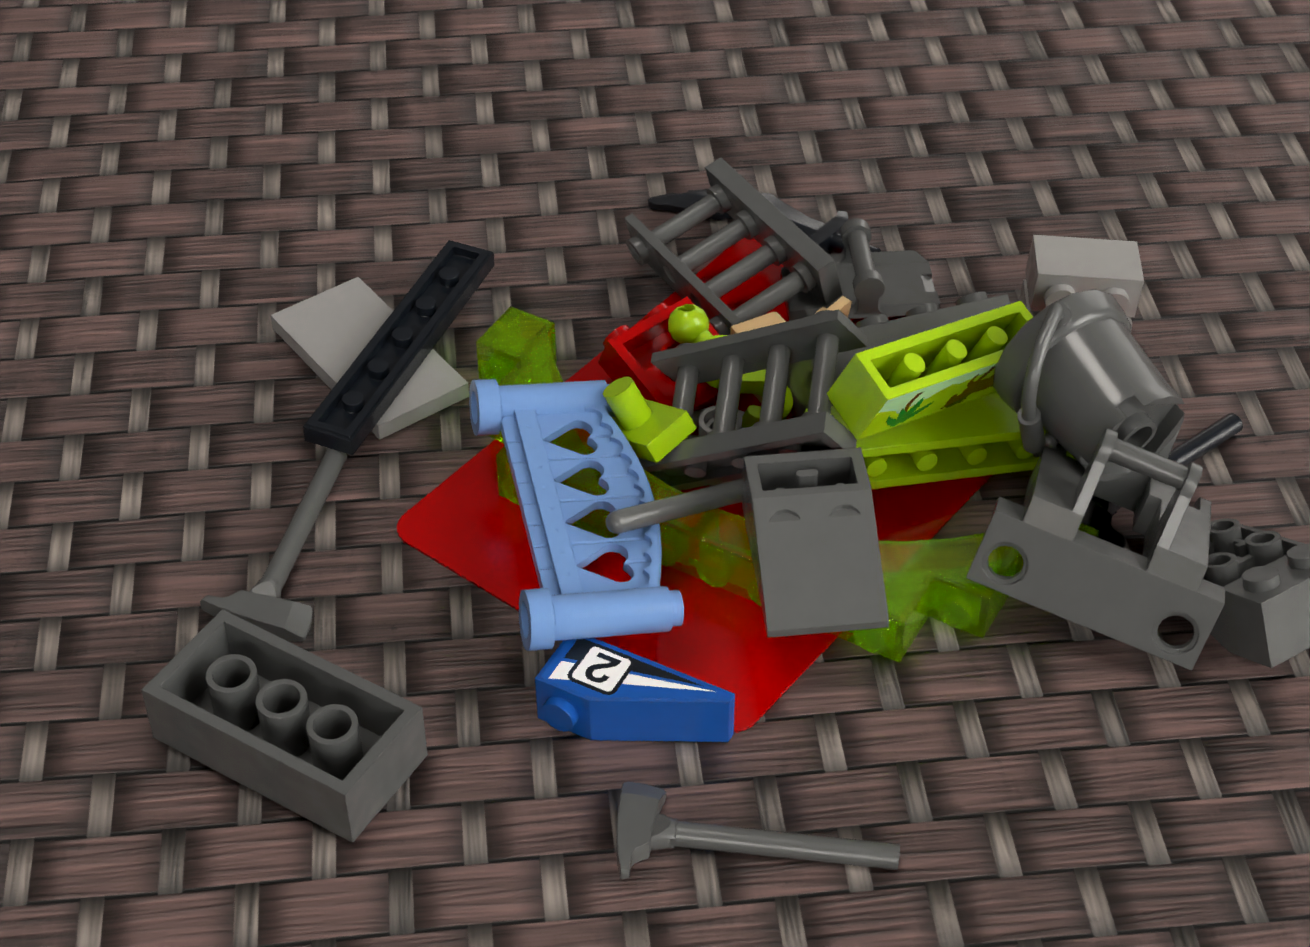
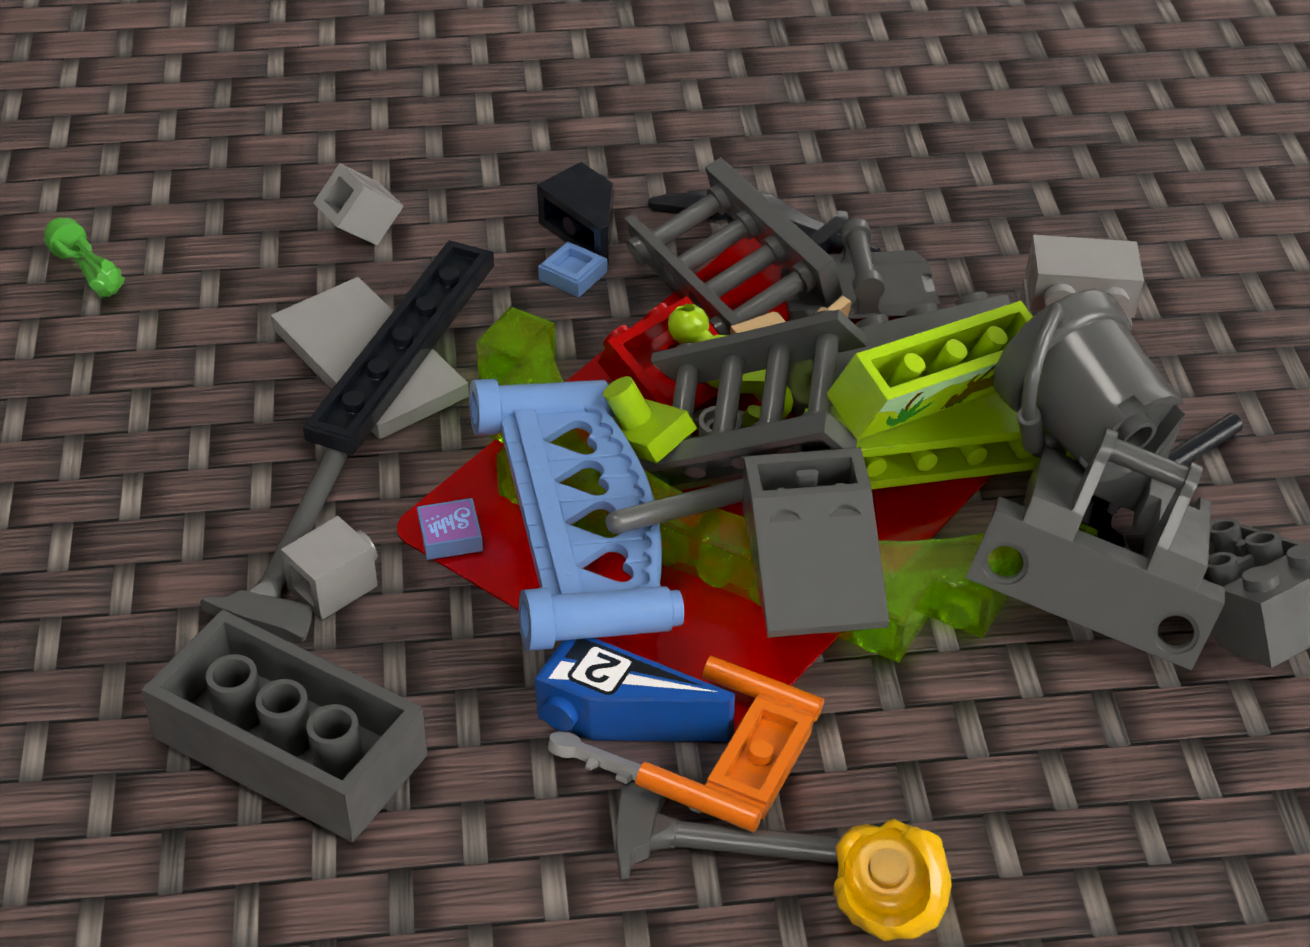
(68, 239): none -> bright green piece
(330, 567): none -> light grey brick
(358, 204): none -> light grey brick
(449, 528): none -> tile
(569, 745): none -> light grey piece
(572, 269): none -> medium blue tile
(578, 208): none -> black slope
(756, 756): none -> orange plate
(892, 879): none -> yellow hair

